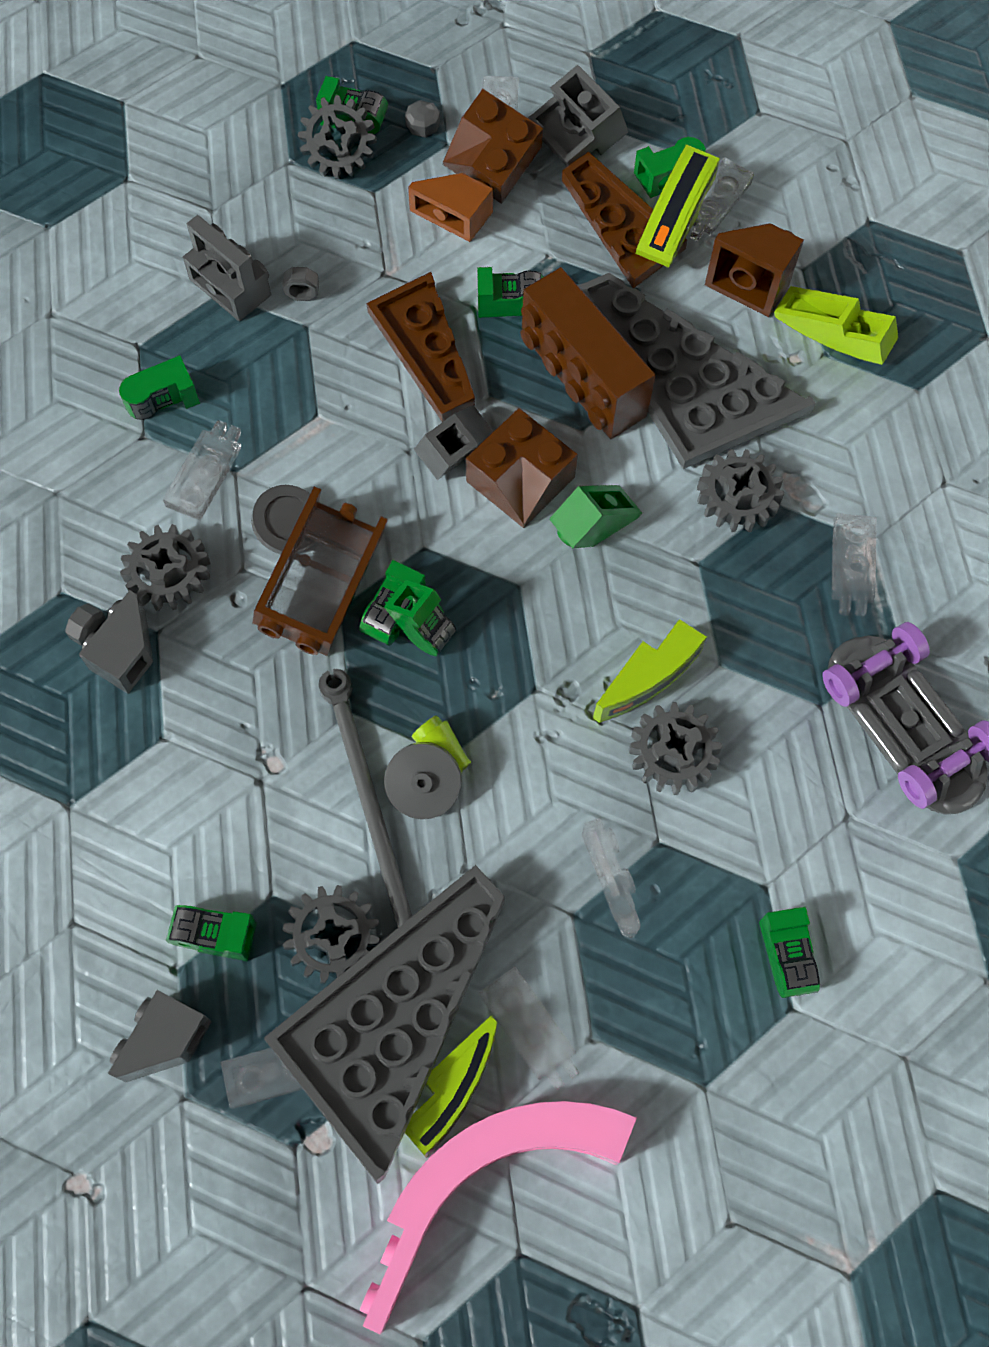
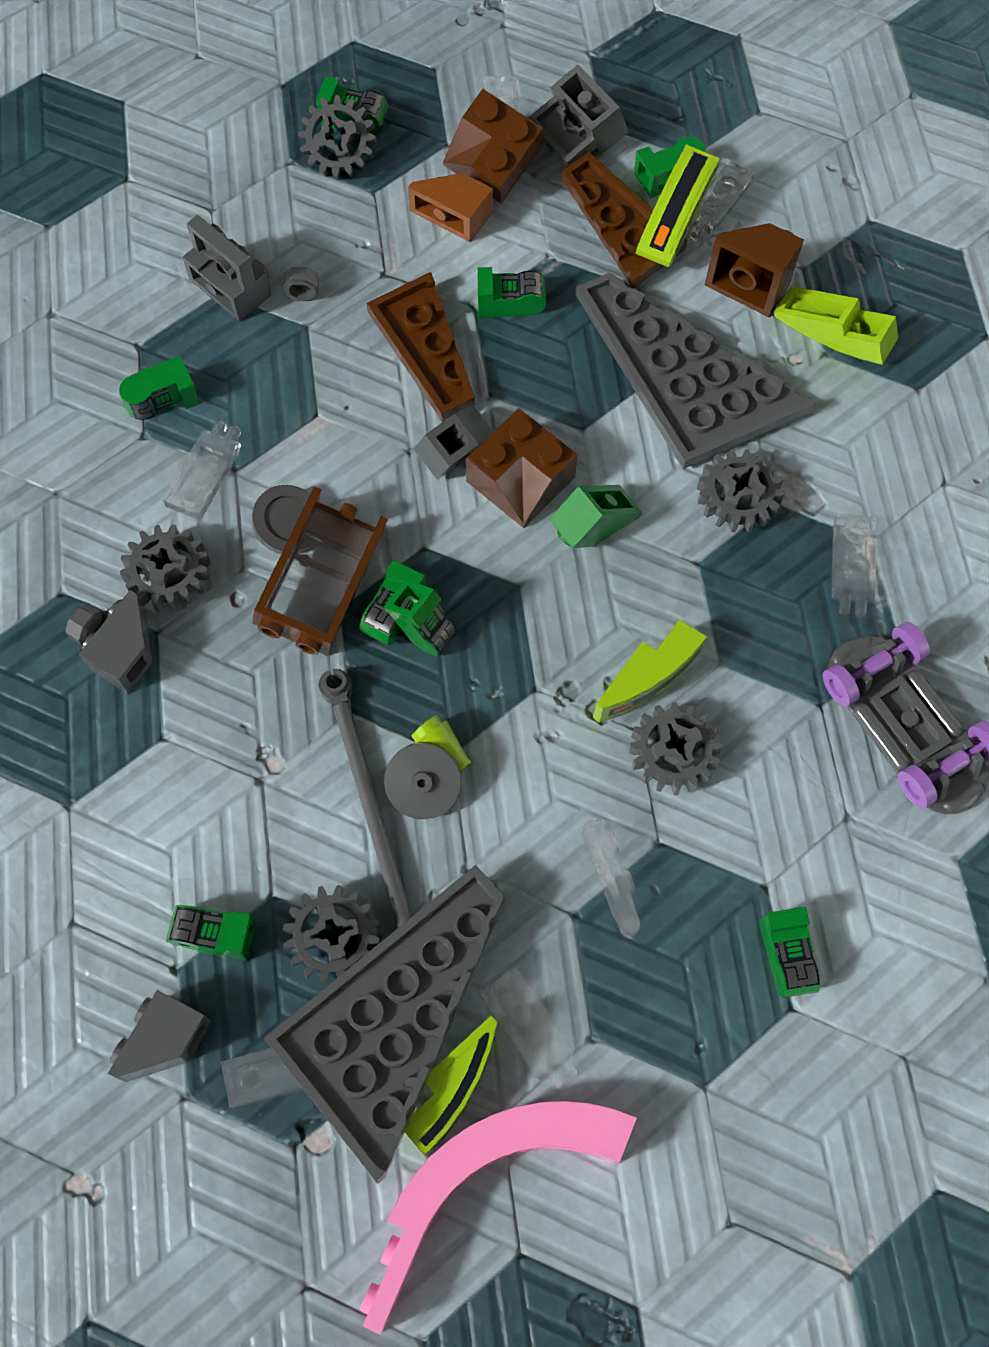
(422, 118): dark grey tile -> none
(586, 353): reddish brown brick -> none

